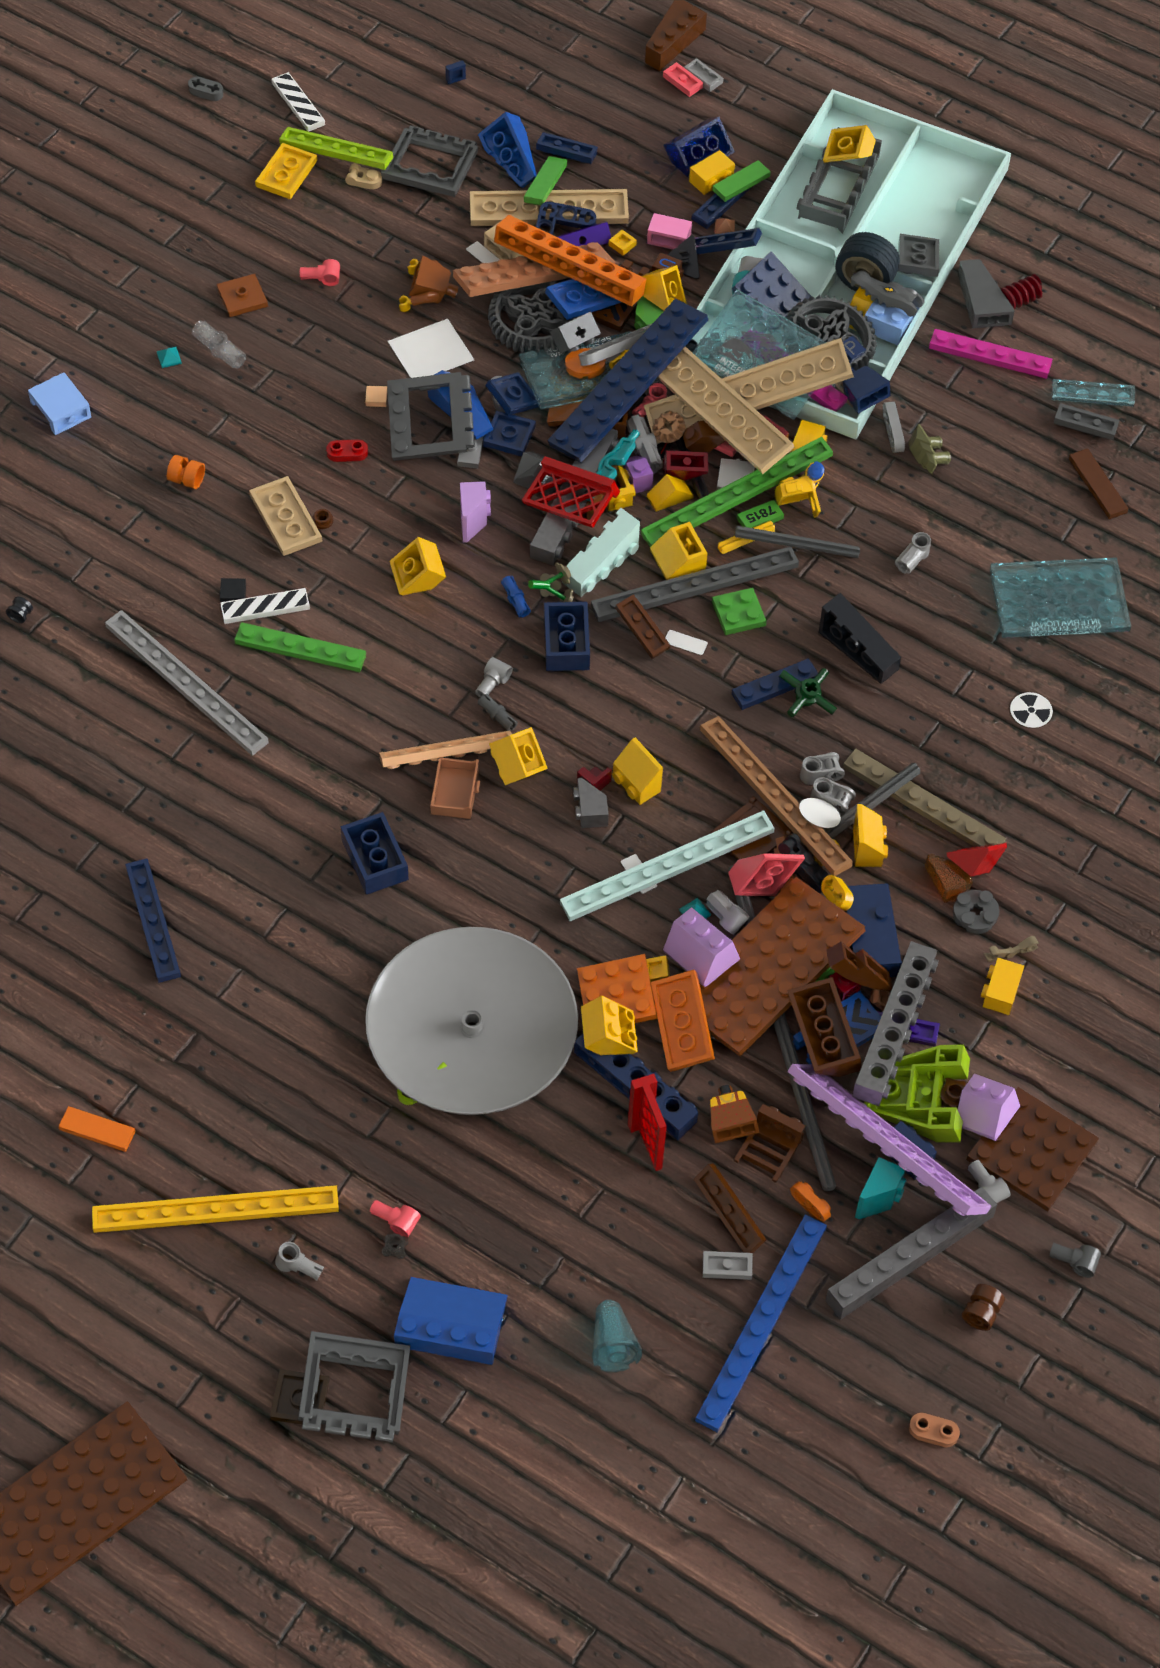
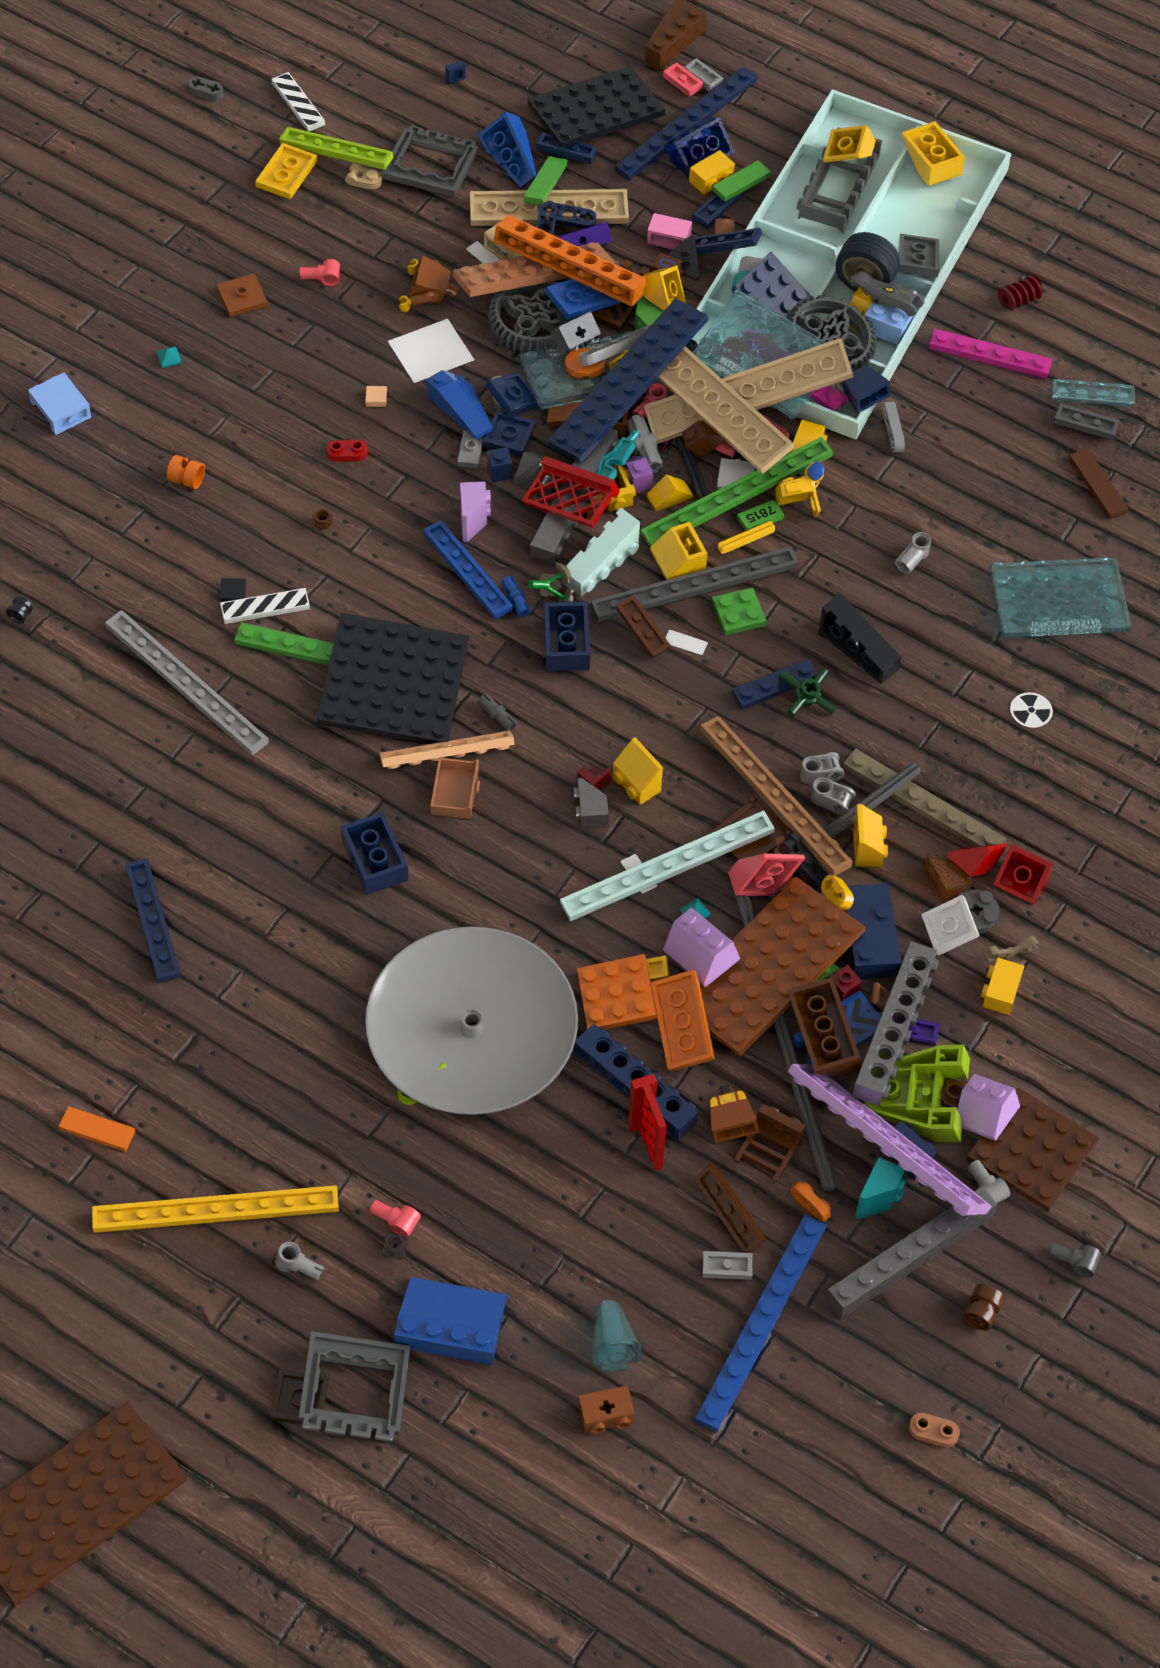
(219, 344): clear piece -> none
(285, 516): tan plate -> none
(393, 679): none -> black plate
(400, 415): dark grey hinge -> none
(417, 567): yellow slope -> none
(468, 570): none -> blue plate
(494, 674): light grey pin -> none
(499, 464): none -> dark blue brick
(518, 756): yellow slope -> none
(596, 107): none -> black plate
(608, 1027): yellow slope -> none
(615, 1400): none -> dark orange brick
(622, 242): yellow plate -> none
(662, 433): medium nougat gear -> none
(685, 464): dark red slope -> none
(696, 114): none -> dark blue plate
(730, 915): light grey piece -> none
(797, 541): dark grey axle -> none
(819, 812): white sticker -> none
(853, 348): dark blue tile -> none
(858, 967): reddish brown slope -> none
(922, 449): olive connector -> none
(933, 153): none -> yellow slope
(950, 925): none -> white plate
(983, 297): dark grey slope -> none
(1023, 874): none -> red slope

